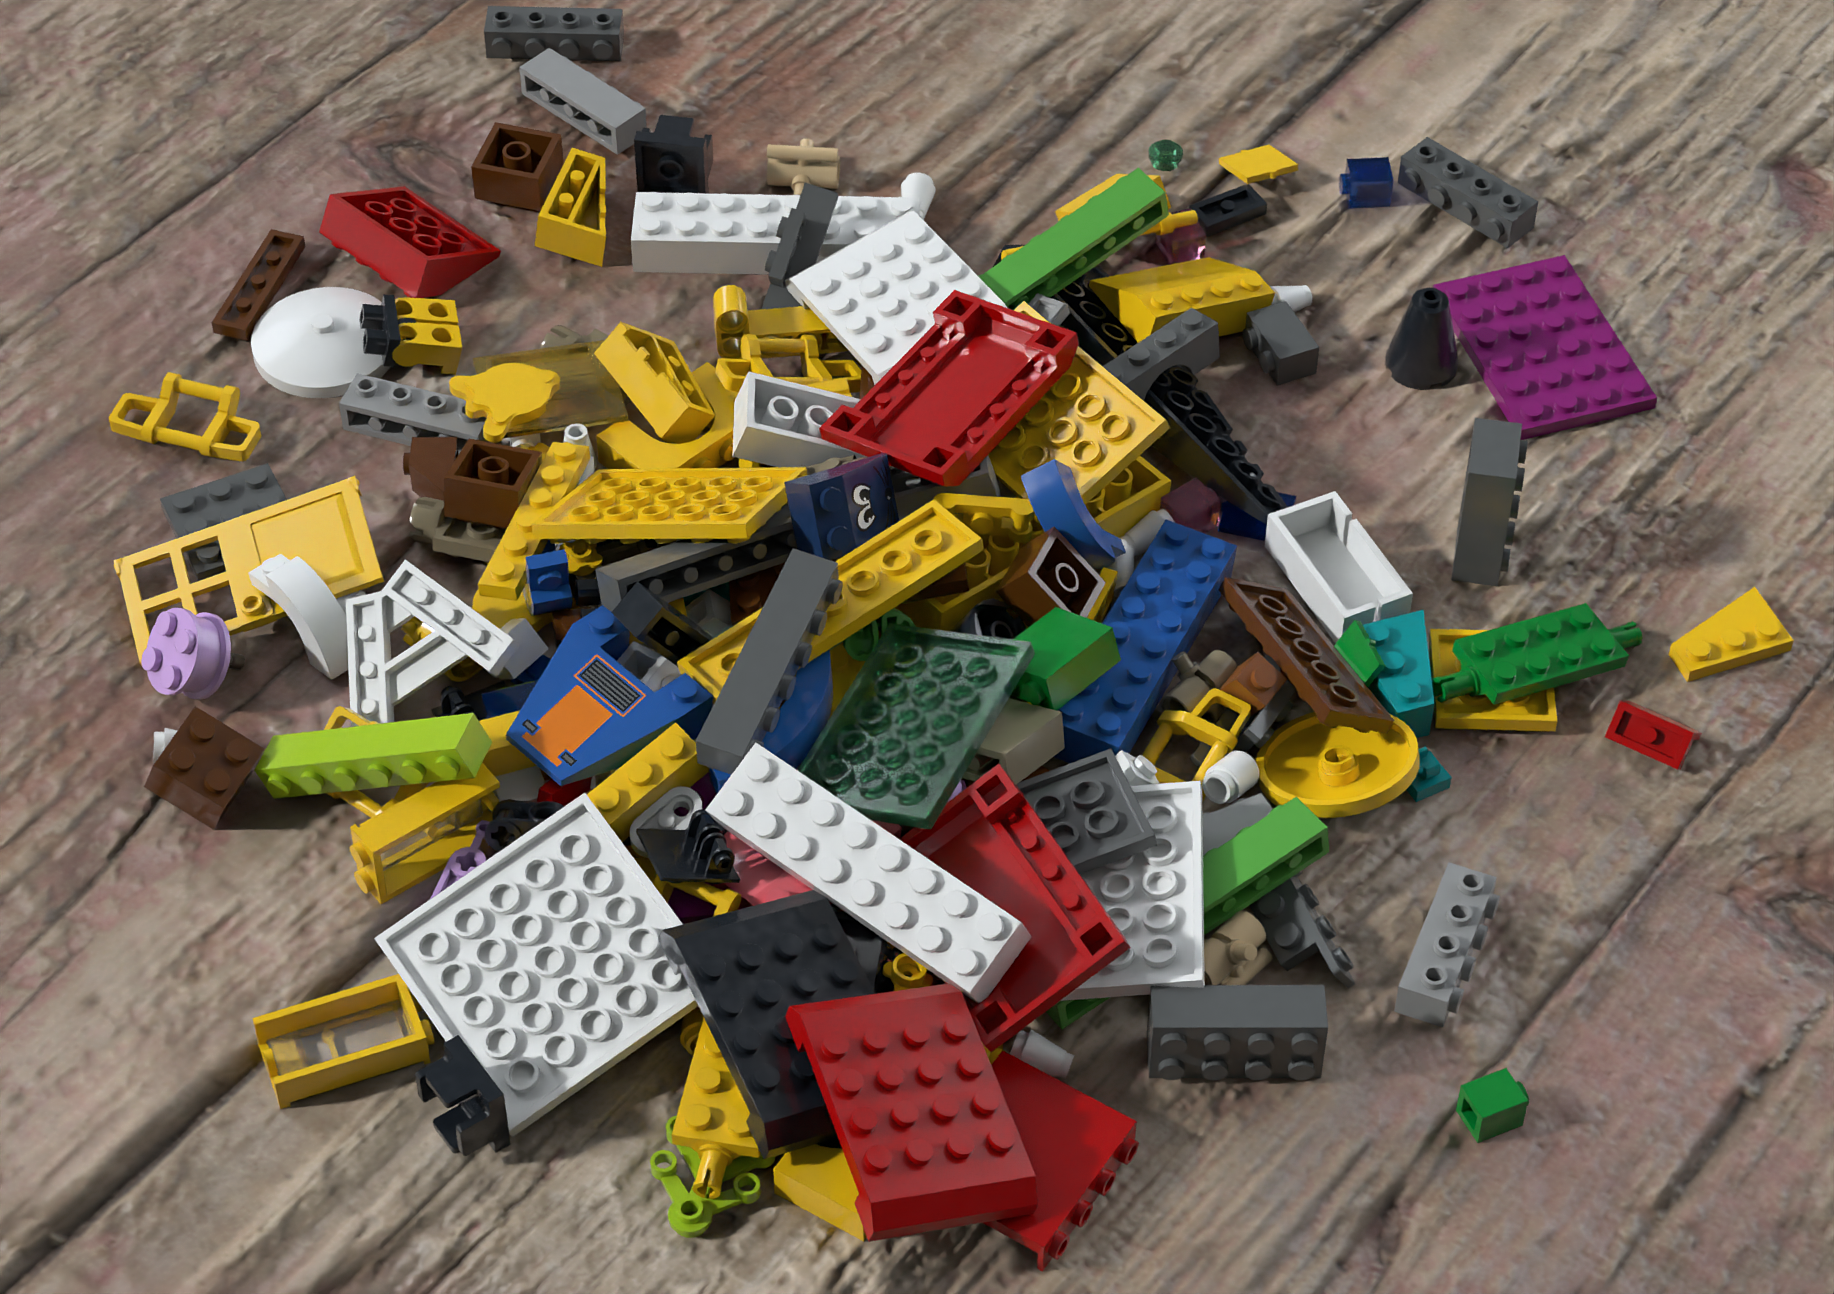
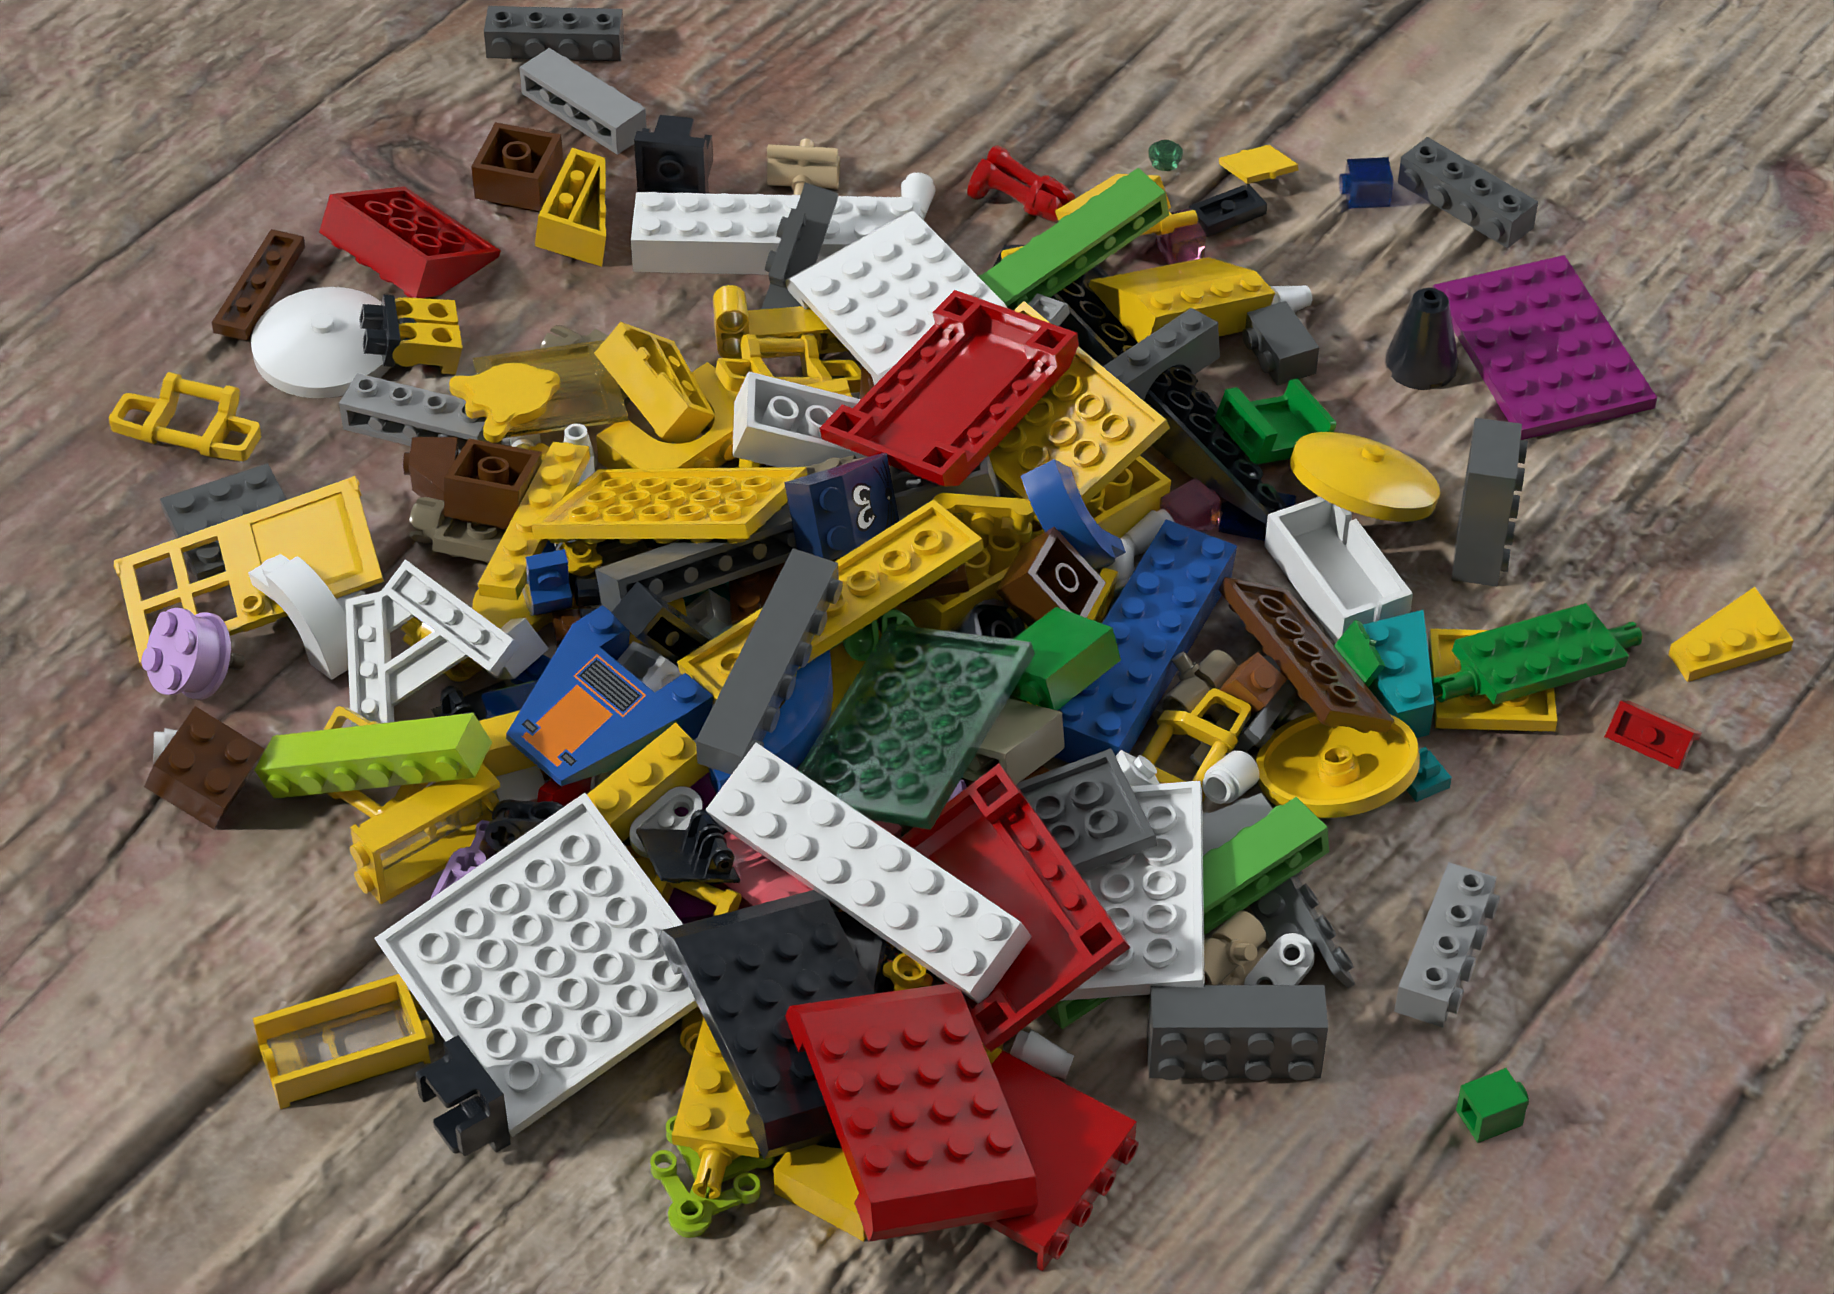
(1039, 196): none -> red piece
(1273, 425): none -> green panel
(1277, 968): none -> white plate
(1364, 476): none -> yellow dish

